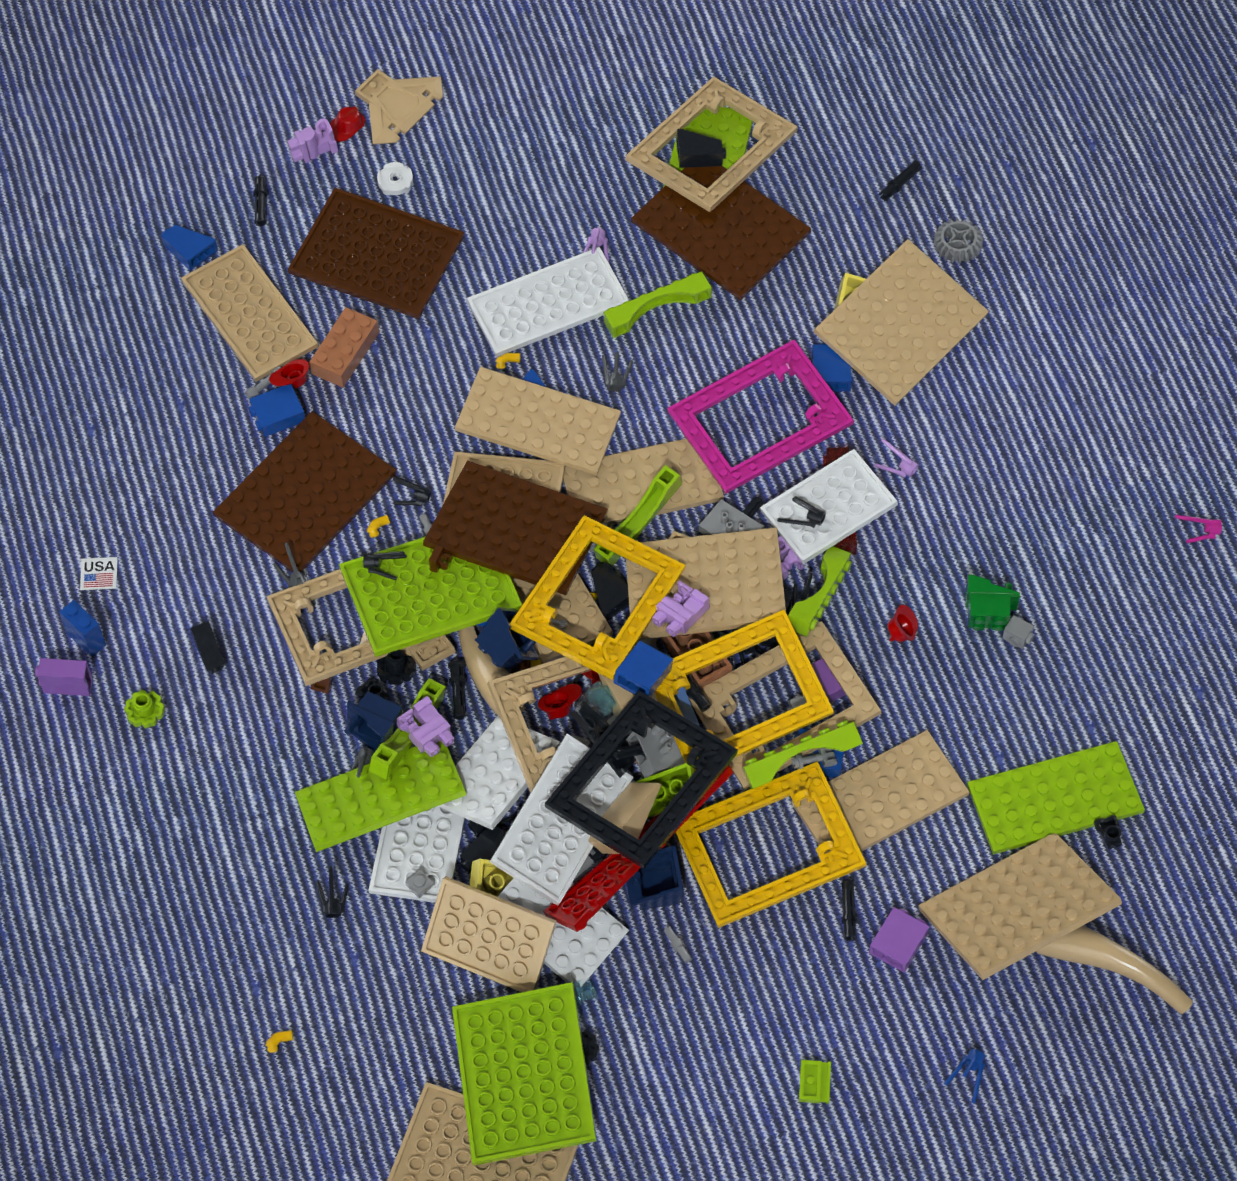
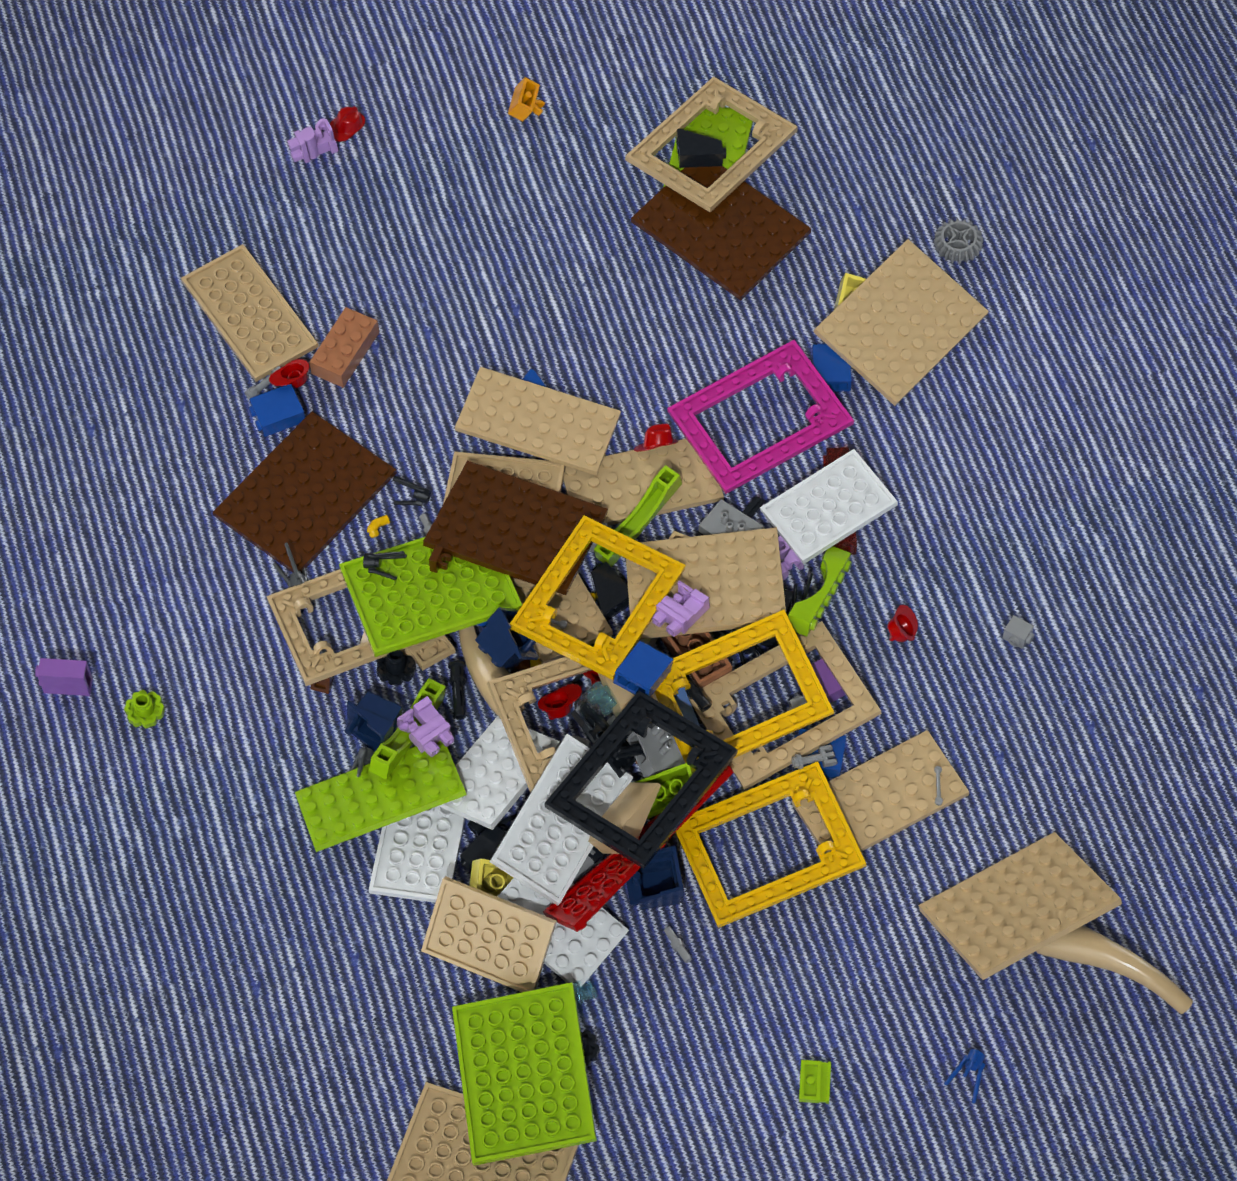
(82, 628): blue brick -> none
(98, 573): sticker -> none
(188, 246): blue slope -> none
(207, 647): black slope -> none
(260, 195): black pin -> none
(276, 1038): yellow arm -> none
(333, 907): black plant -> none
(373, 687): black plate -> none
(376, 253): reddish brown plate -> none
(397, 103): tan plate -> none
(397, 187): white plate -> none
(419, 883): light grey plate -> none
(507, 357): yellow arm -> none
(525, 101): none -> light orange brick
(547, 301): white plate -> none
(597, 239): lavender plant -> none
(615, 381): dark grey plant -> none
(656, 436): none -> red piece
(688, 290): lime arch -> none
(814, 515): black plant -> none
(839, 739): lime arch -> none
(849, 918): black pin -> none
(896, 184): black pin -> none
(899, 939): medium lavender brick -> none
(907, 466): lavender plant -> none
(938, 801): none -> light grey hinge
(989, 603): green piece -> none
(1054, 797): lime plate -> none
(1109, 828): black plate -> none
(1211, 526): dark pink plant -> none

